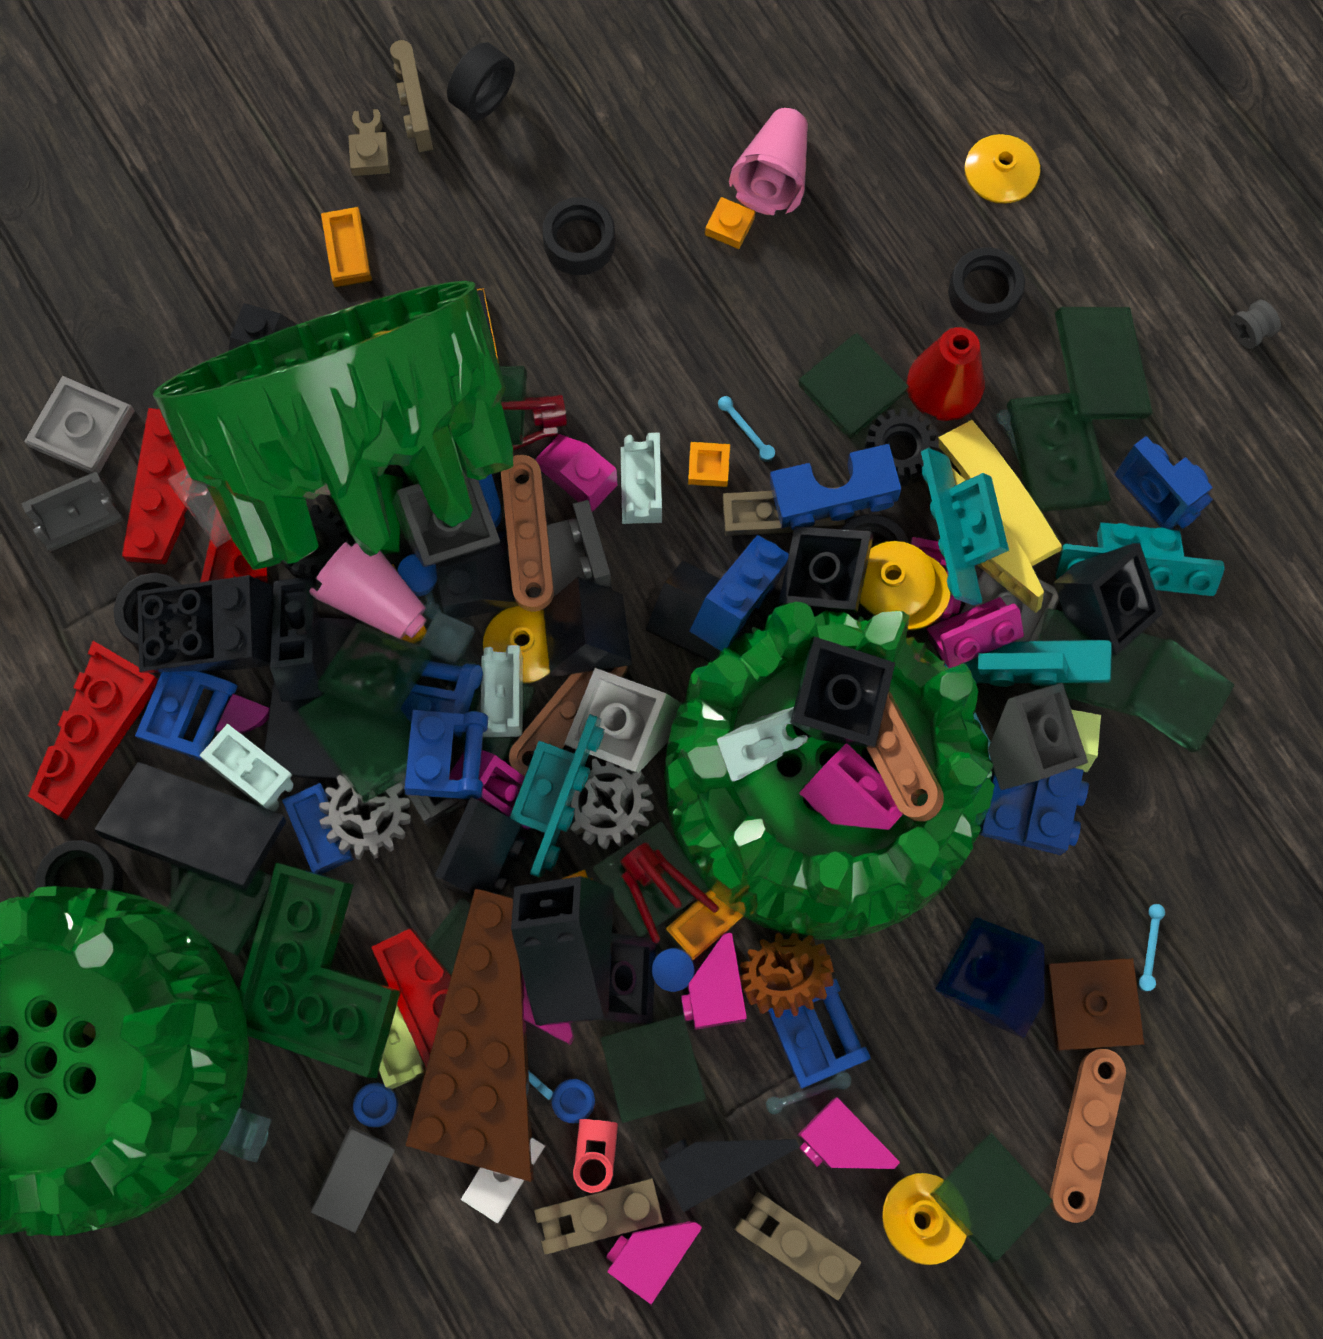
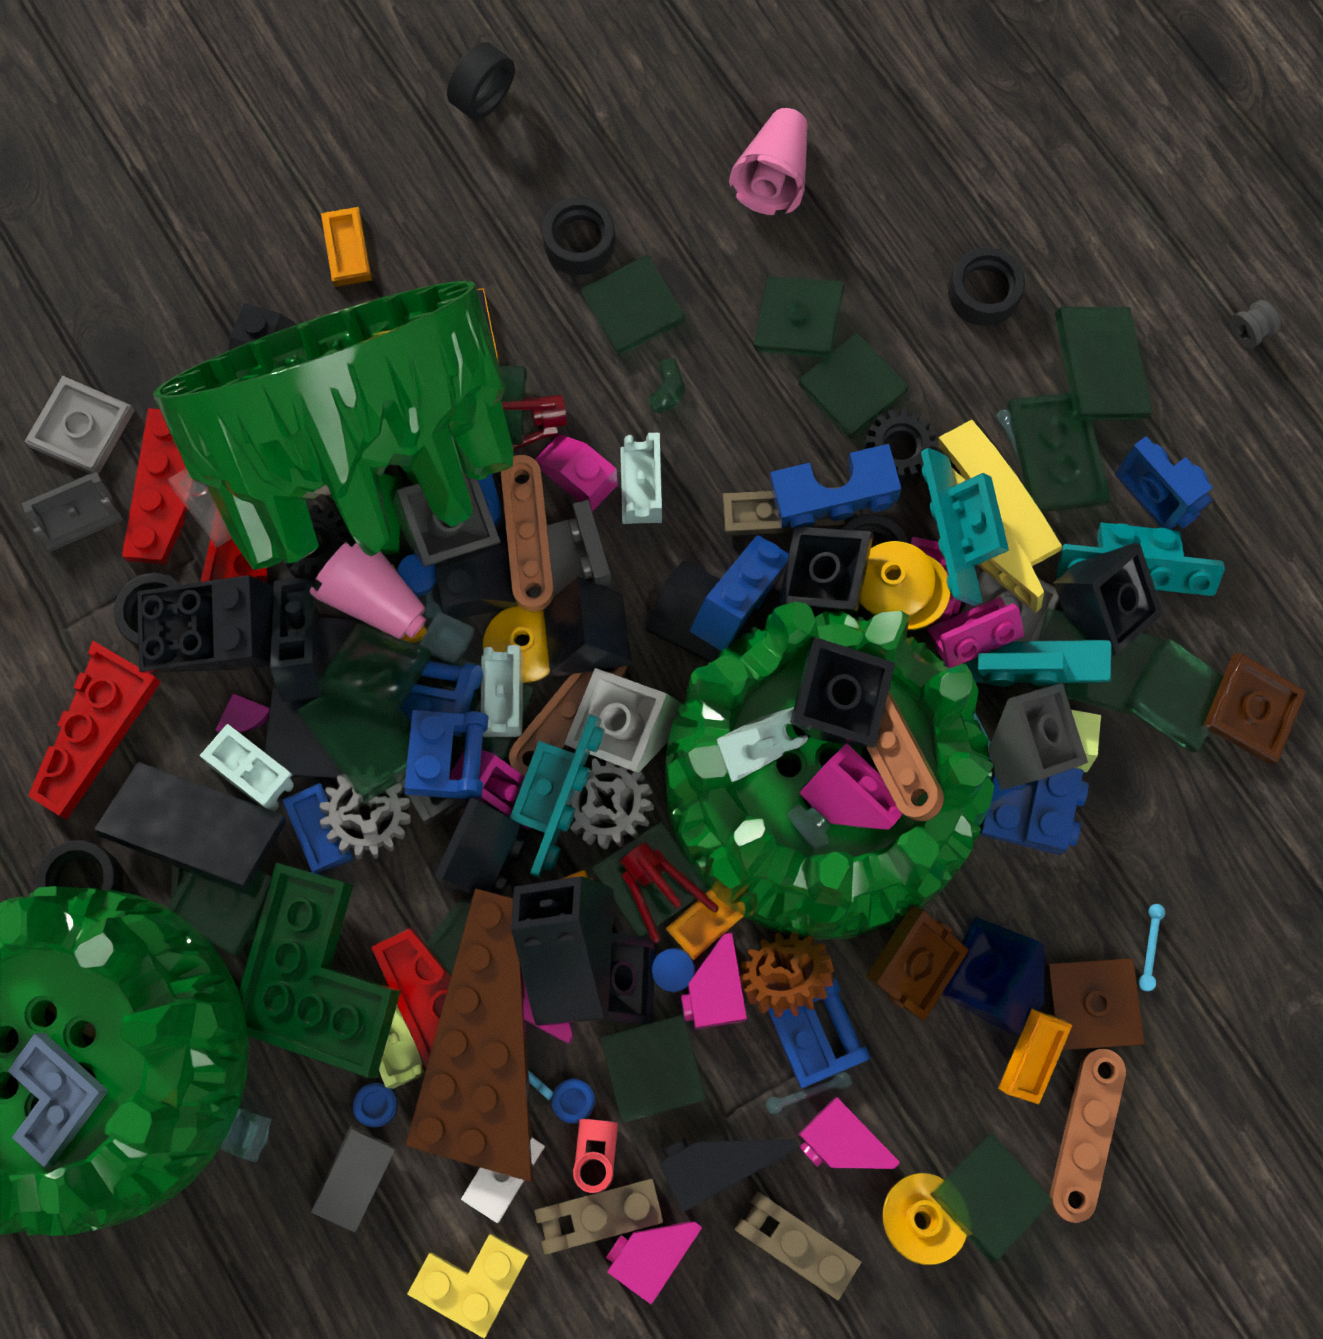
(65, 1098): none -> sand blue plate
(174, 706): blue plate -> none
(369, 147): dark tan plate -> none
(411, 94): dark tan plate -> none
(475, 1296): none -> light yellow plate
(633, 305): none -> clear green tile
(670, 390): none -> clear green arm
(709, 464): light orange plate -> none
(730, 223): light orange plate -> none
(766, 452): medium azure hinge -> none
(799, 316): none -> clear green plate
(809, 826): none -> clear light blue plate
(917, 963): none -> reddish brown plate
(948, 376): red cone -> none
(998, 181): yellow dish -> none
(1035, 1056): none -> light orange tile
(1254, 708): none -> reddish brown plate

